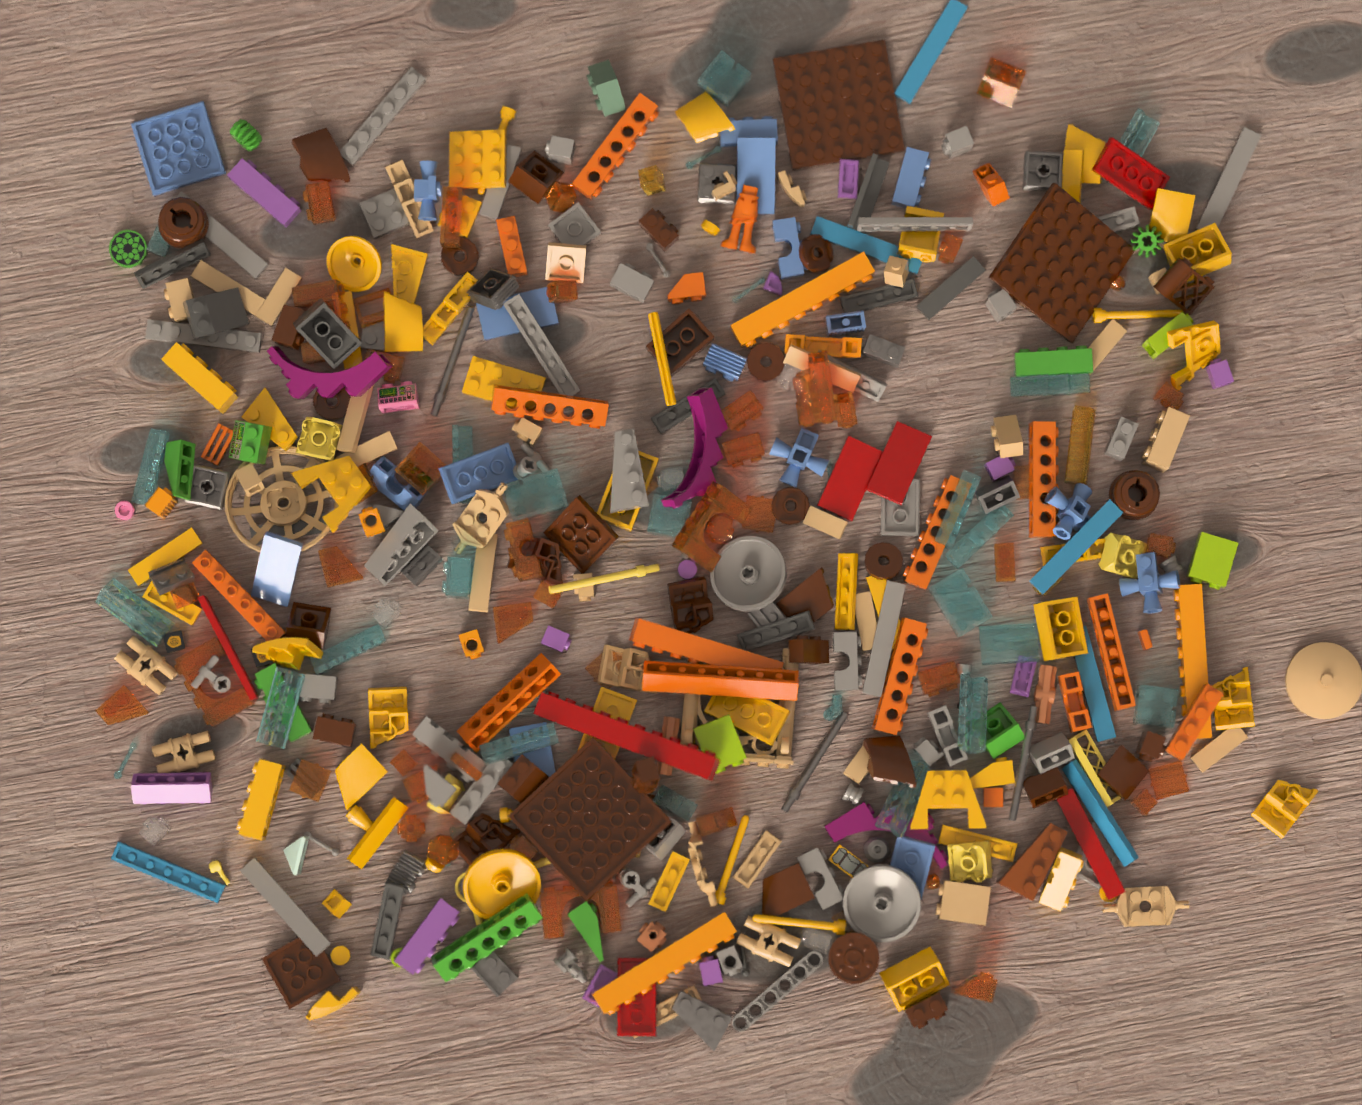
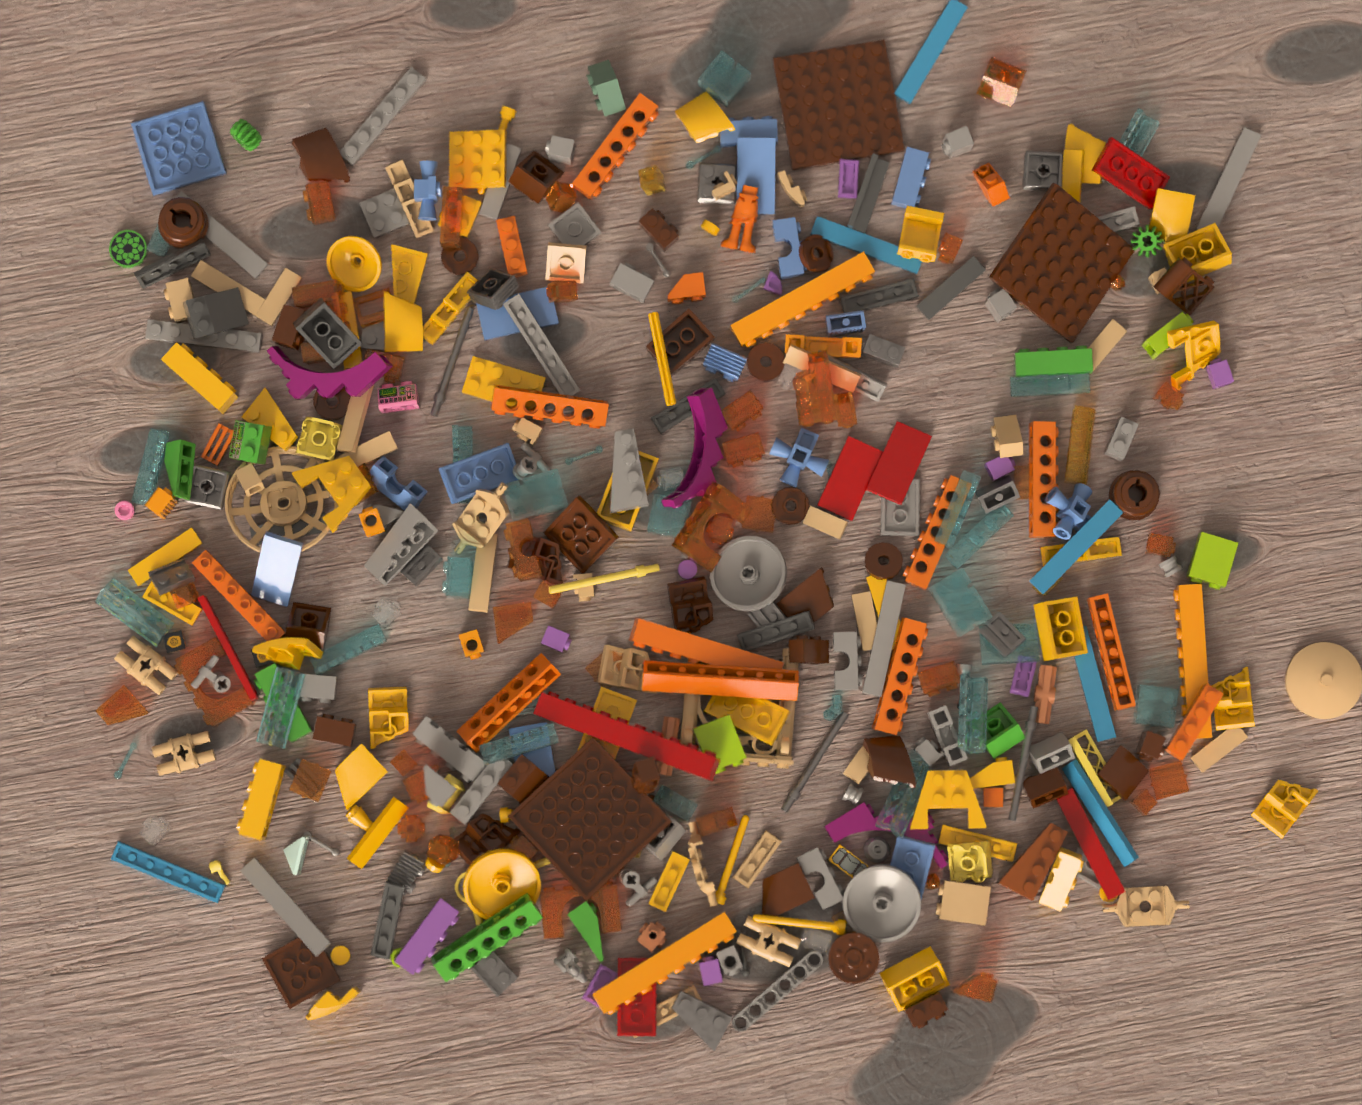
(171, 788): brick -> none
(264, 192): medium lavender brick -> none
(336, 903): yellow slope -> none
(337, 567): clear orange wing -> none
(420, 468): clear orange slope -> none
(466, 766): clear orange beam -> none
(598, 449): none -> clear light blue hinge
(846, 591): yellow tile -> none
(896, 271): tan brick -> none
(914, 223): light grey tile -> none
(1002, 634): none -> flat silver plate
(1004, 562): clear orange plate -> none
(1073, 701): orange arch -> none
(1101, 315): yellow piece -> none
(1120, 555): light yellow slope -> none
(1145, 639): orange tile -> none
(1149, 582): medium blue brick -> none
(1165, 439): tan brick -> none

